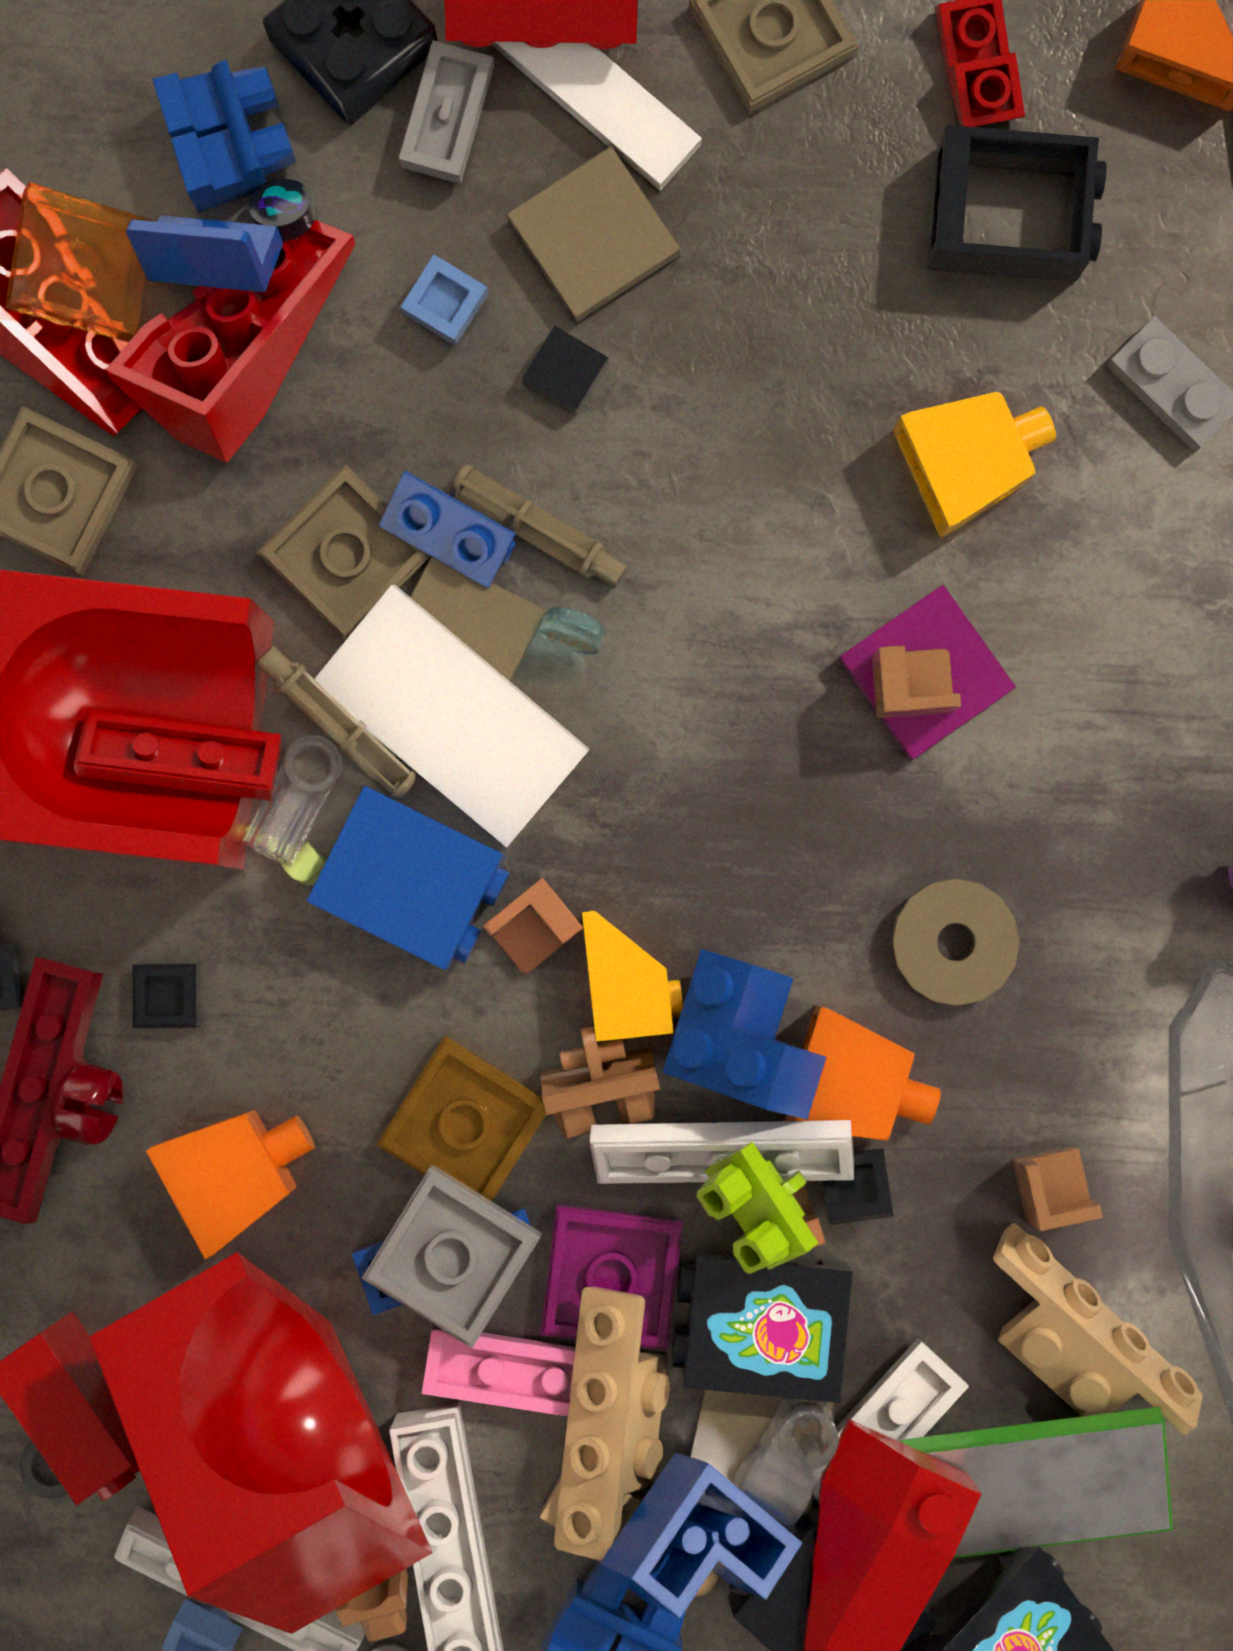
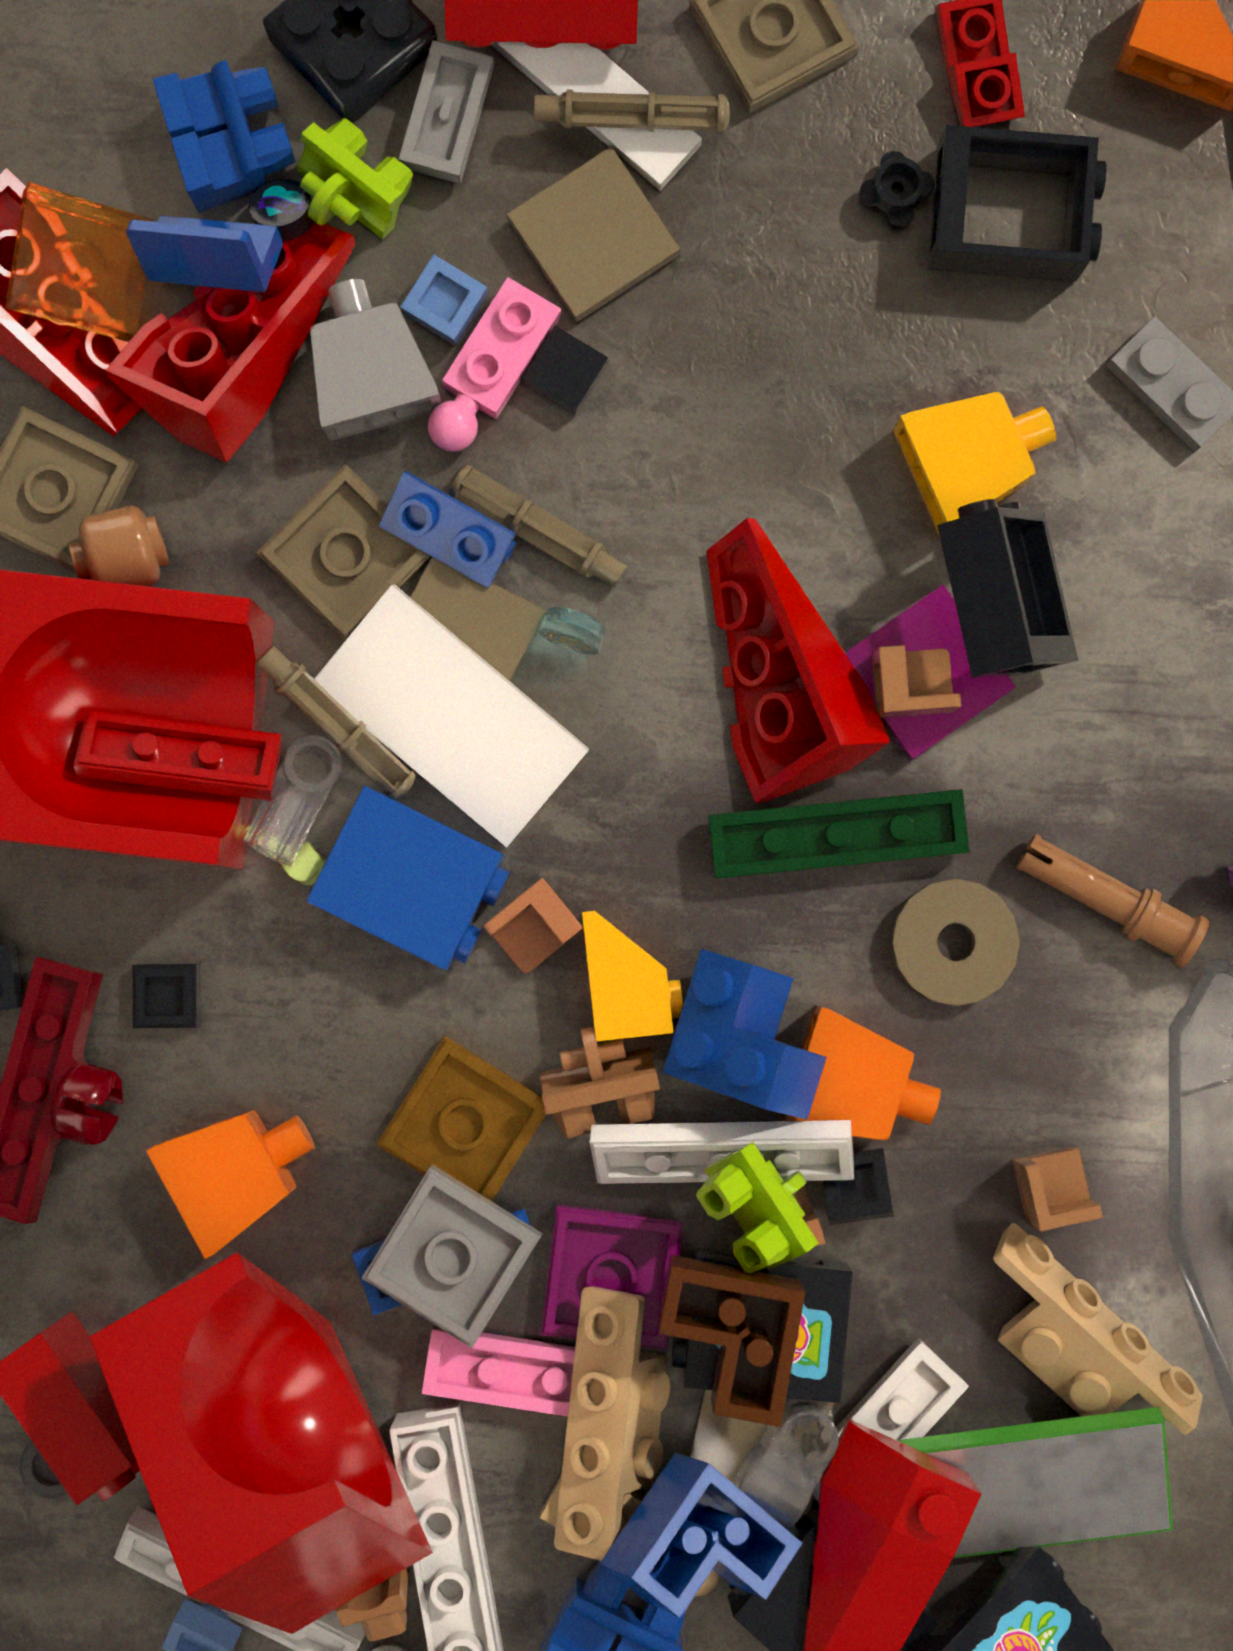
(120, 547): none -> medium nougat head
(346, 184): none -> lime hips
(367, 365): none -> light grey torso
(491, 363): none -> bright pink plate
(634, 111): none -> dark tan piece
(751, 1320): none -> reddish brown brick
(793, 686): none -> red wedge
(838, 834): none -> dark green plate
(897, 170): none -> black plate
(1006, 590): none -> black window
(1139, 913): none -> medium nougat pin

